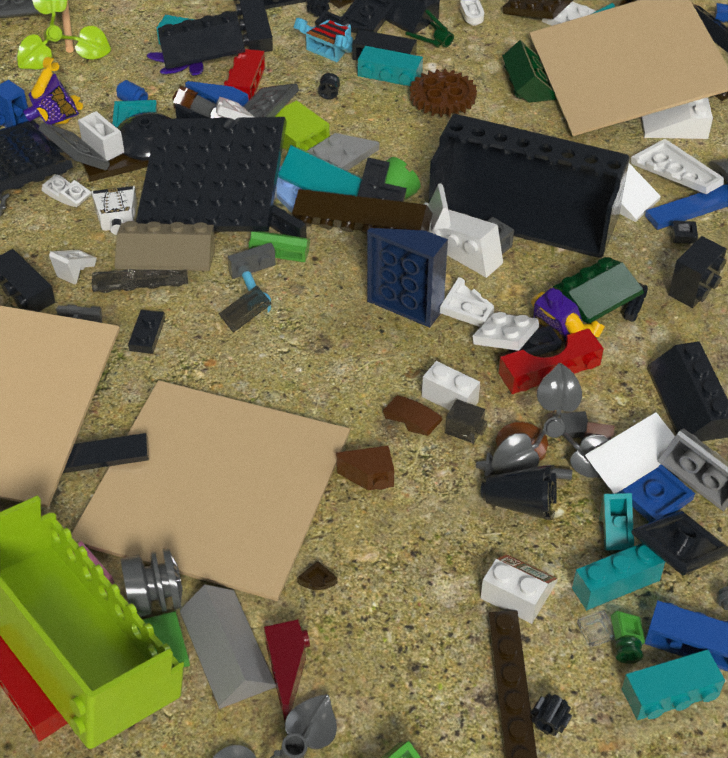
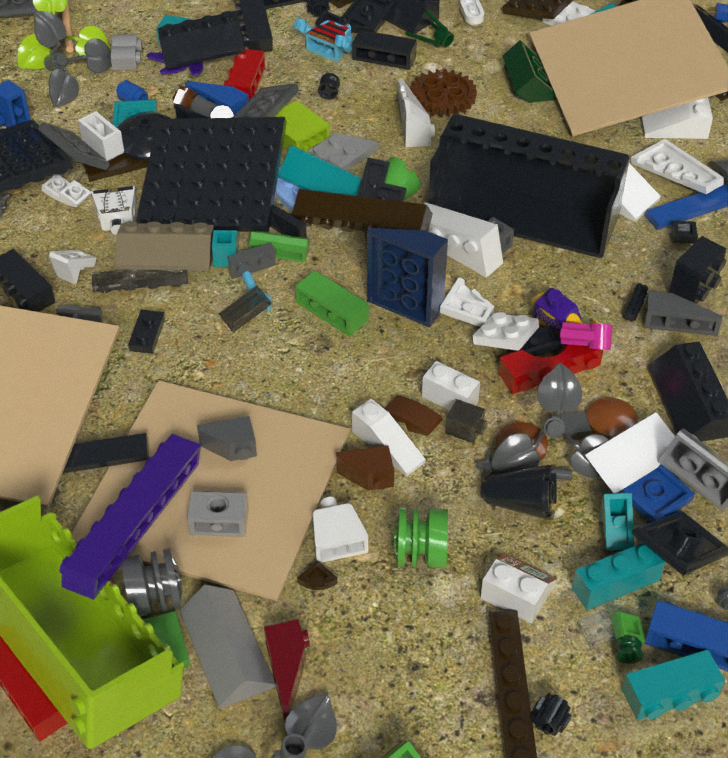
(49, 32): none -> dark grey plant
(51, 99): torso -> none
(126, 51): none -> light grey brick
(129, 517): none -> dark purple brick
(218, 514): none -> light grey brick
(223, 245): none -> teal slope
(229, 438): none -> dark grey slope
(231, 109): white wing -> none
(332, 303): none -> bright green brick
(338, 531): none -> white torso
(379, 428): none -> white slope
(389, 66): teal brick -> none
(414, 118): none -> white wedge
(422, 537): none -> bright green wheel
(439, 208): white slope -> none
(593, 335): none -> dark pink piece
(597, 428): reddish brown slope -> none
(600, 288): slope -> none
(611, 416): none -> dark orange dish
(677, 314): none -> dark grey slope

